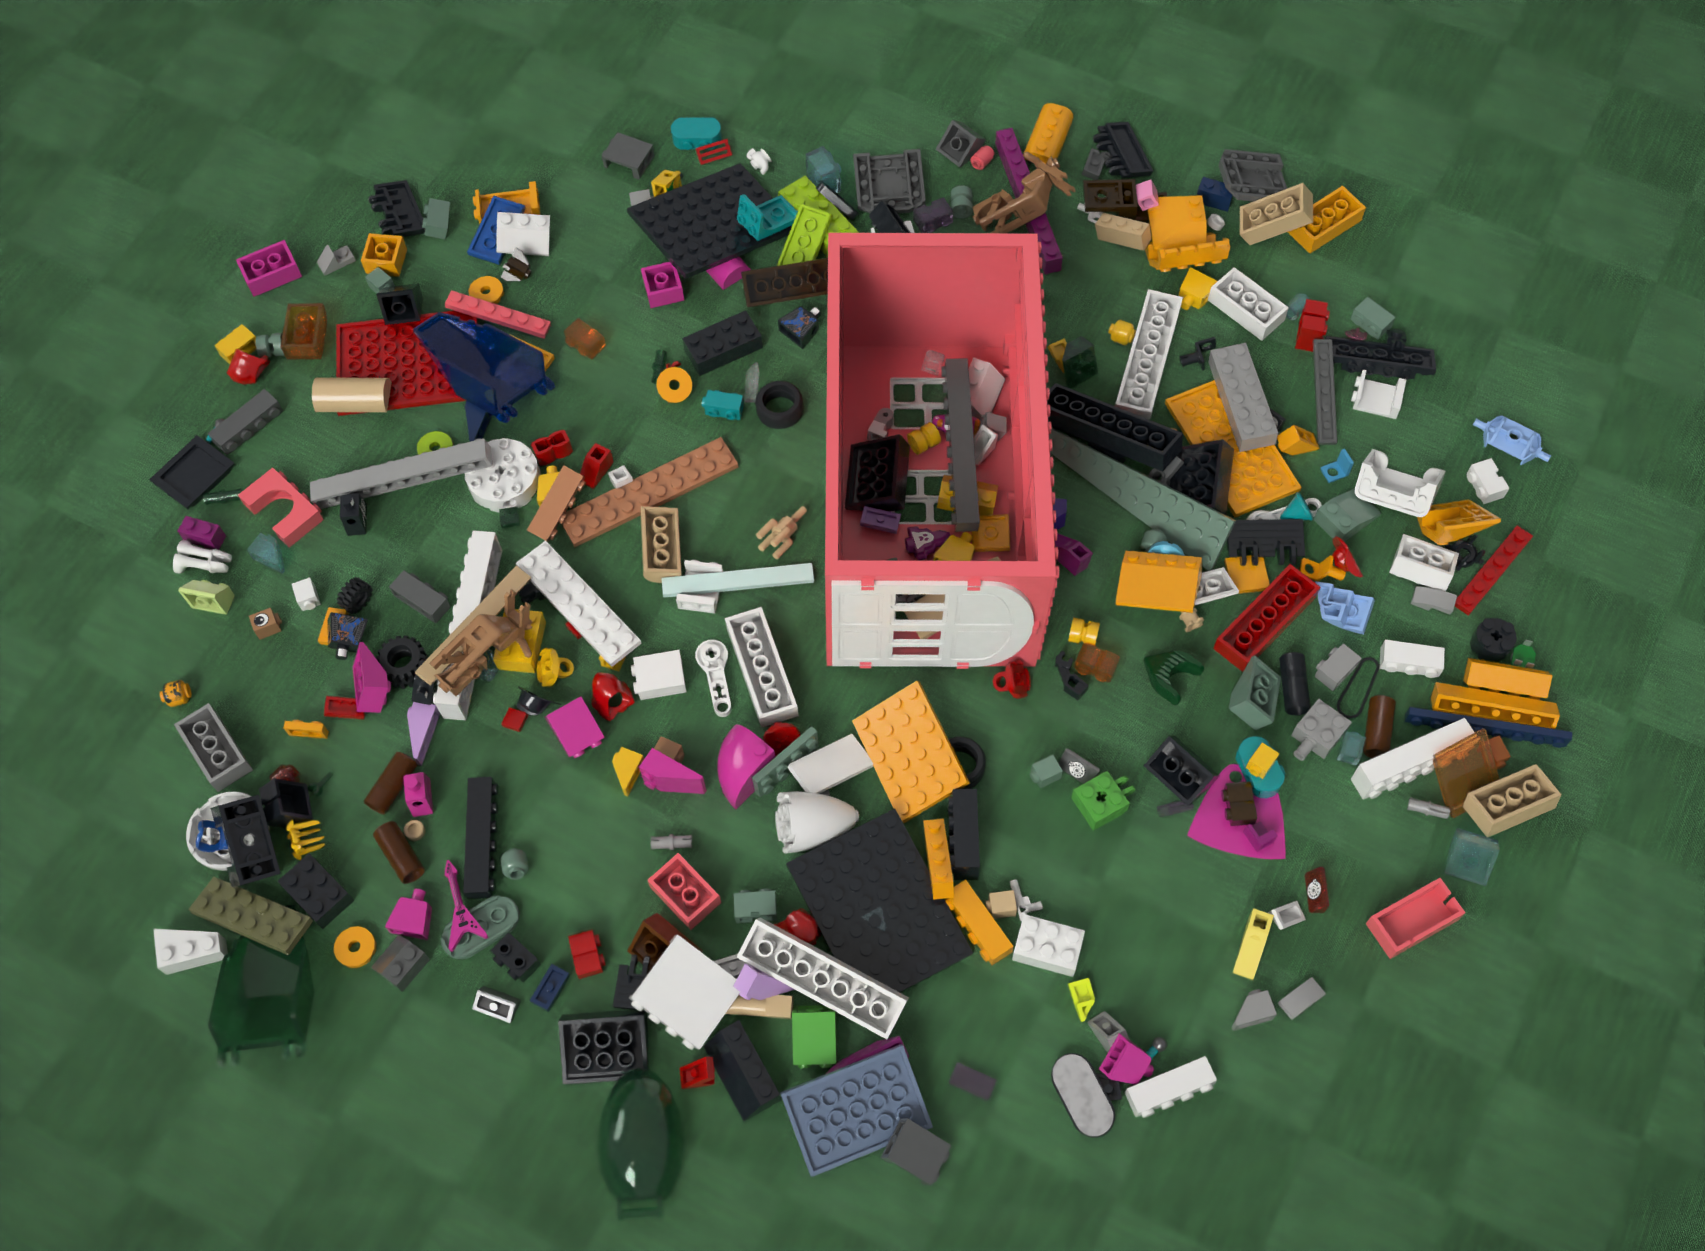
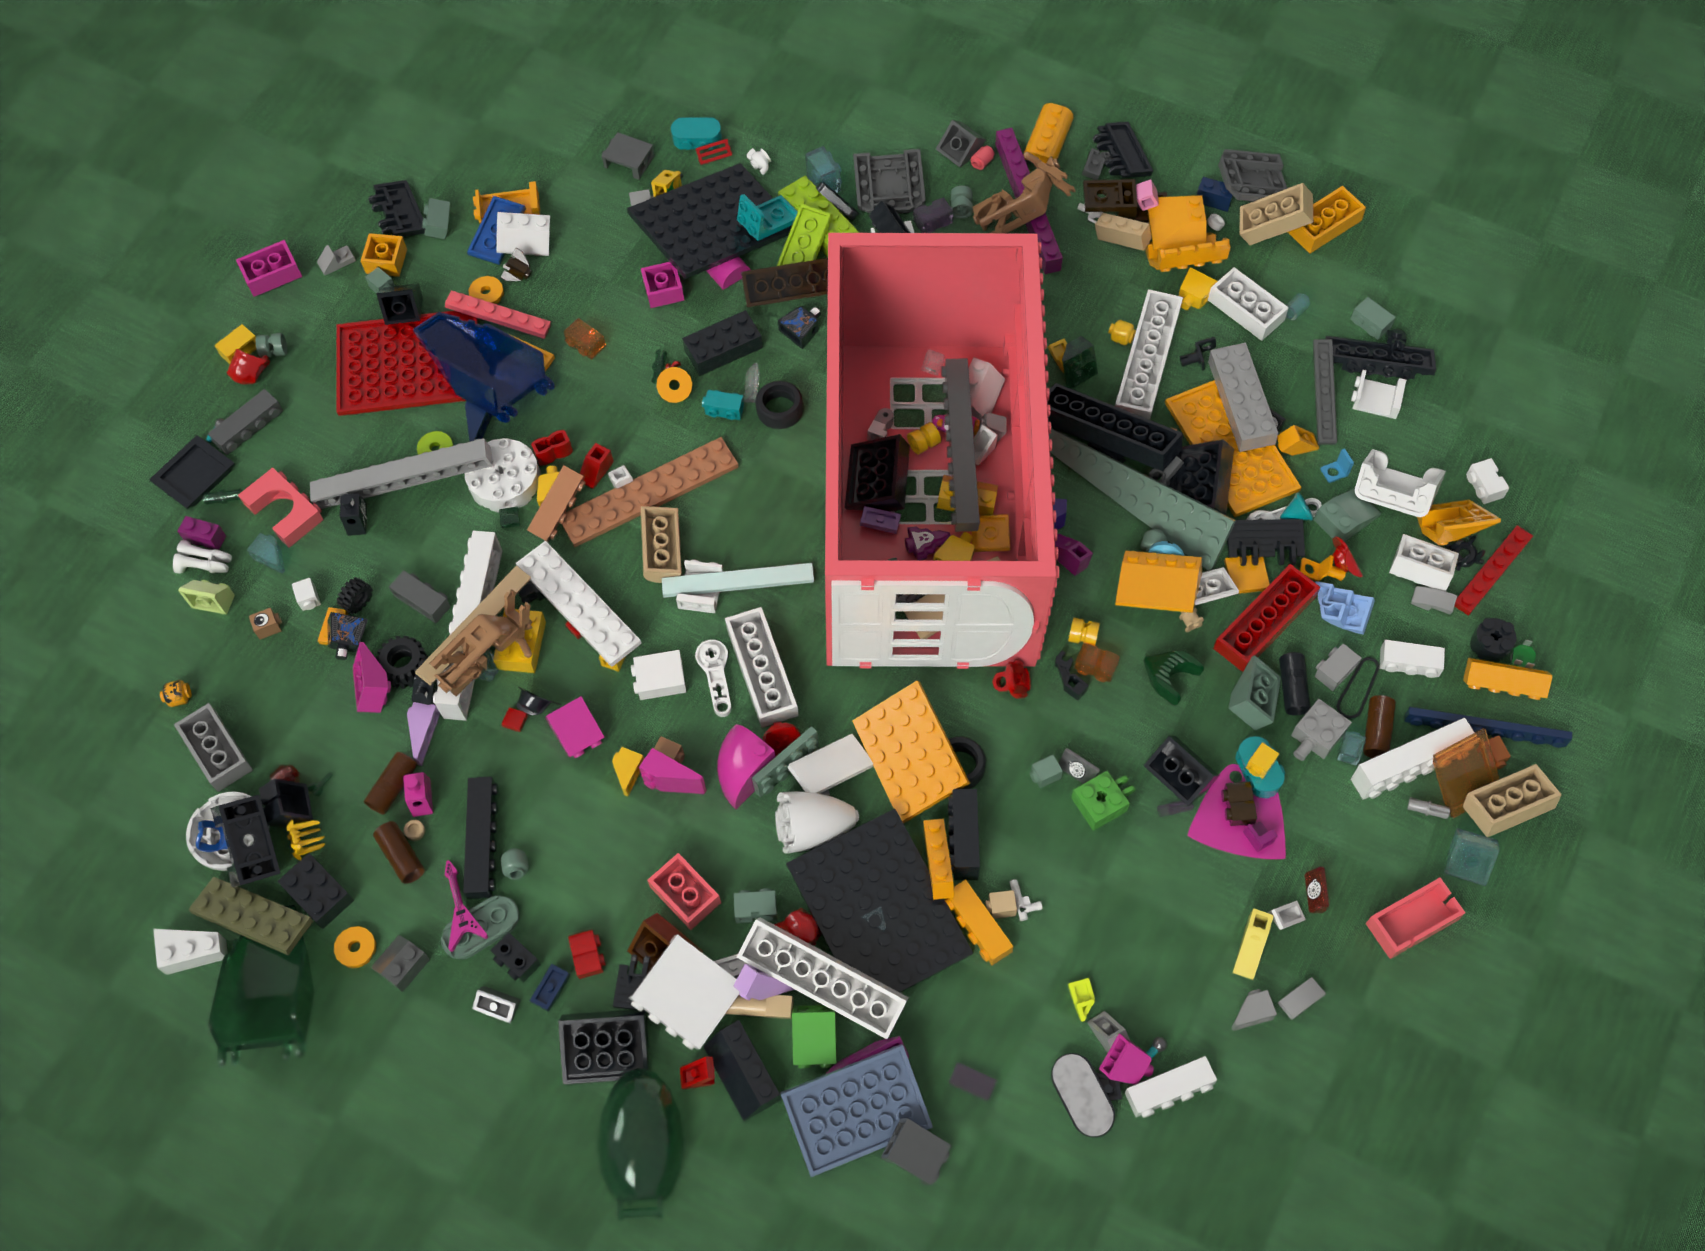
(302, 729): light orange plate -> none
(304, 331): clear orange brick -> none
(342, 708): red plate -> none
(351, 394): tan brick -> none
(411, 916): dark pink torso -> none
(549, 667): yellow tile -> none
(603, 688): red piece -> none
(671, 842): light grey pin -> none
(780, 532): tan plant -> none
(1048, 945): white brick -> none
(1312, 324): red piece -> none
(1356, 335): clear pink plant -> none
(1494, 706): light orange brick -> none
(1524, 448): light blue plate -> none

